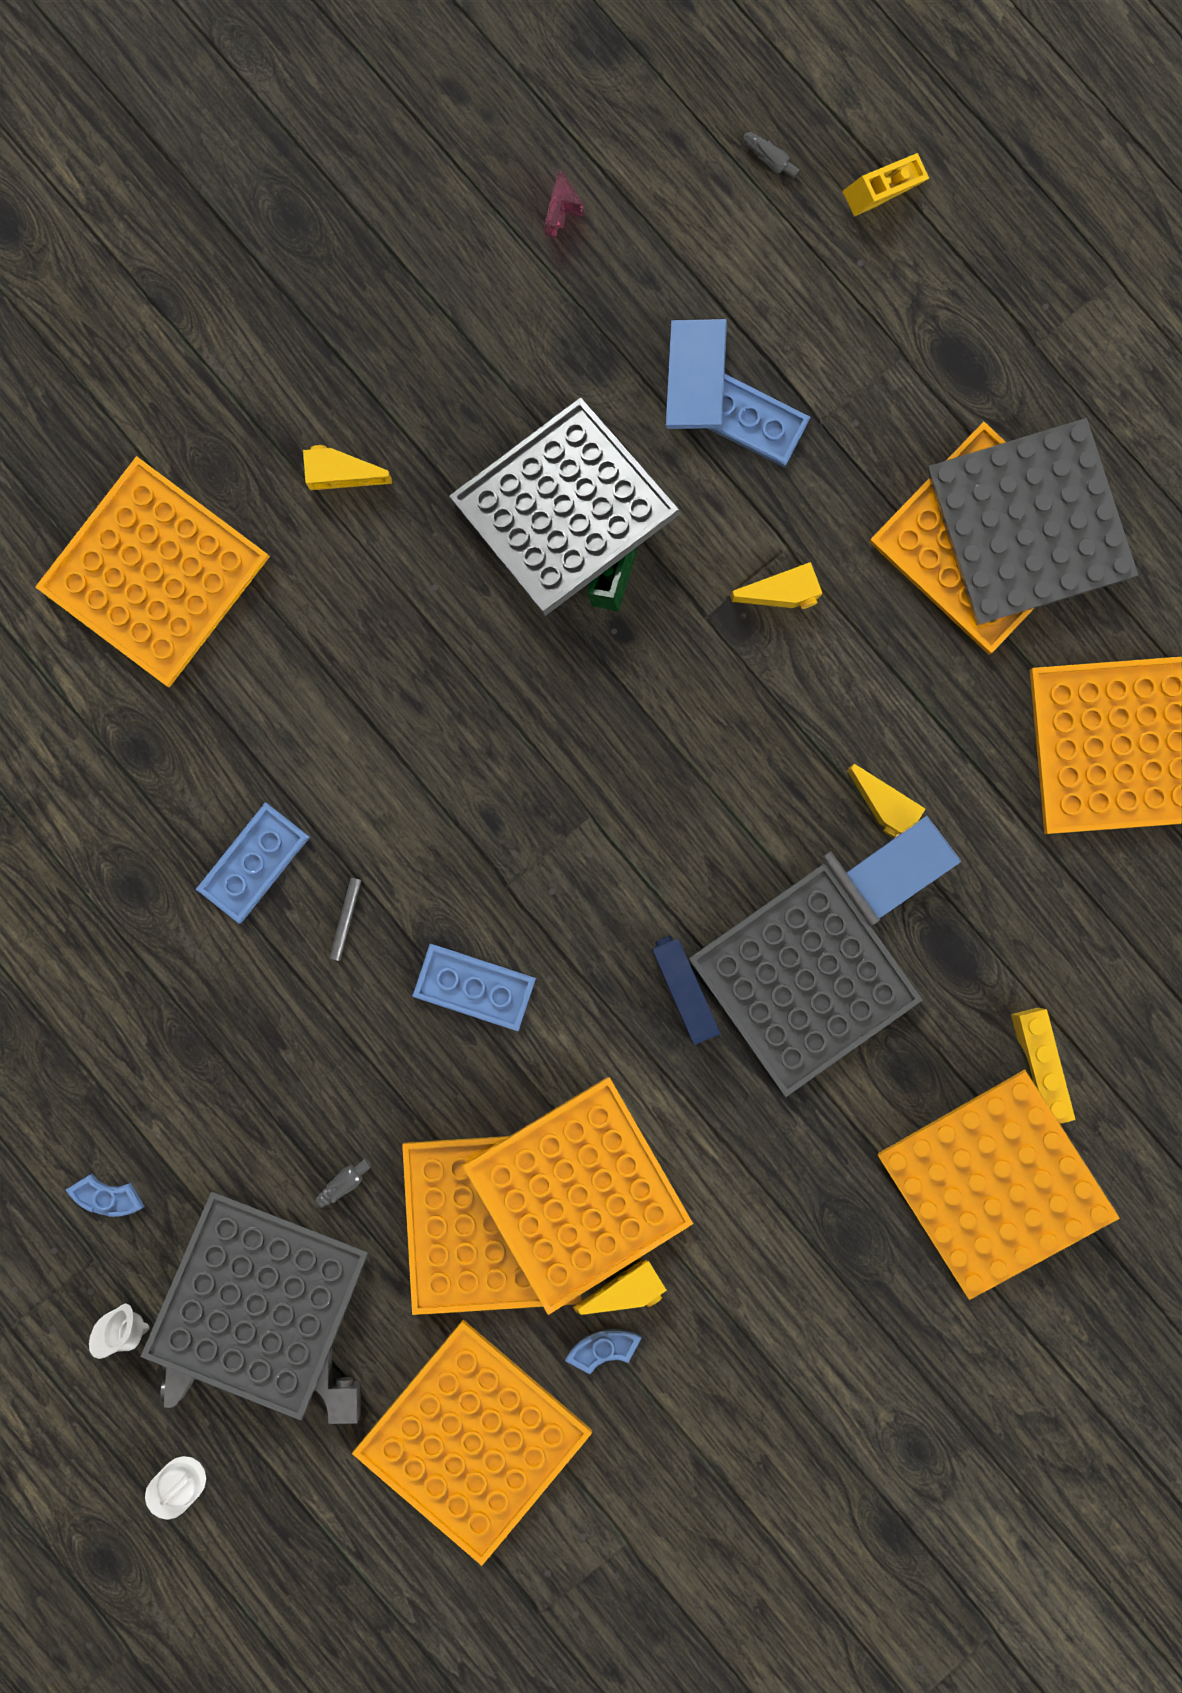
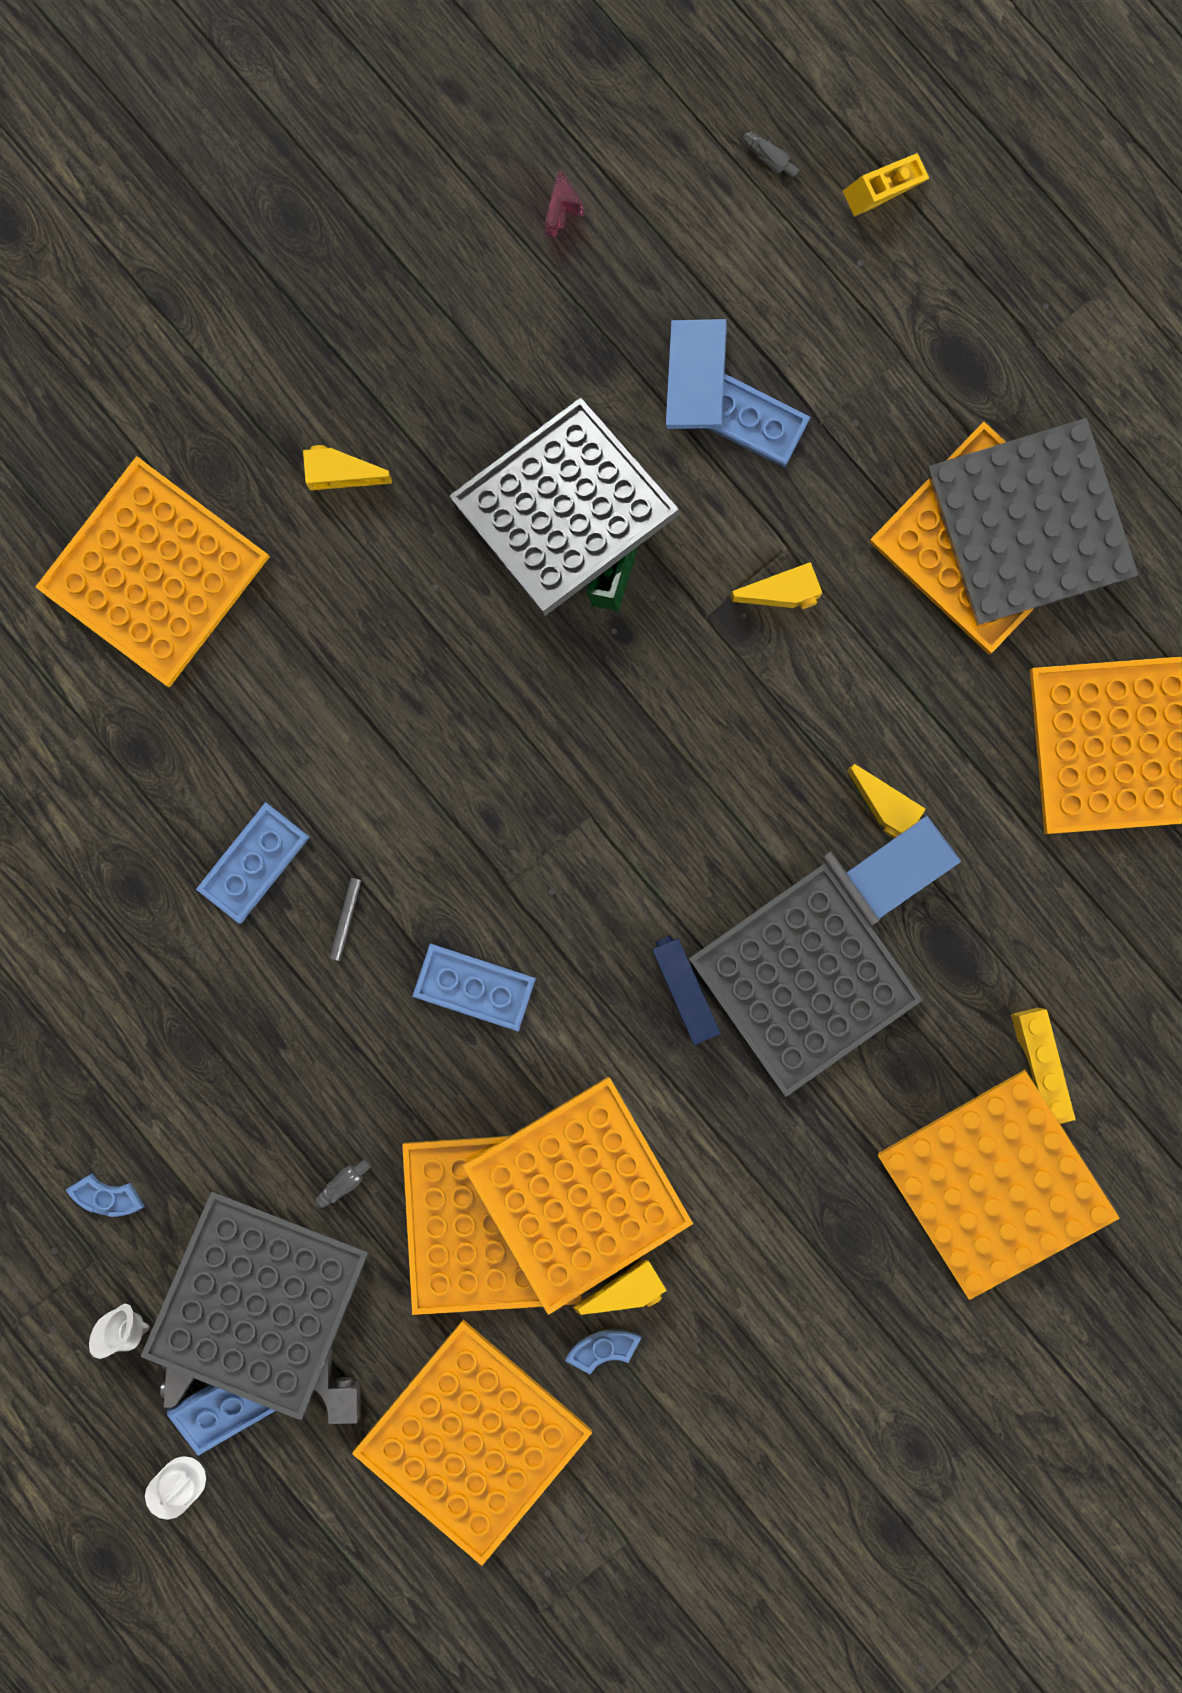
(214, 1417): none -> medium blue tile

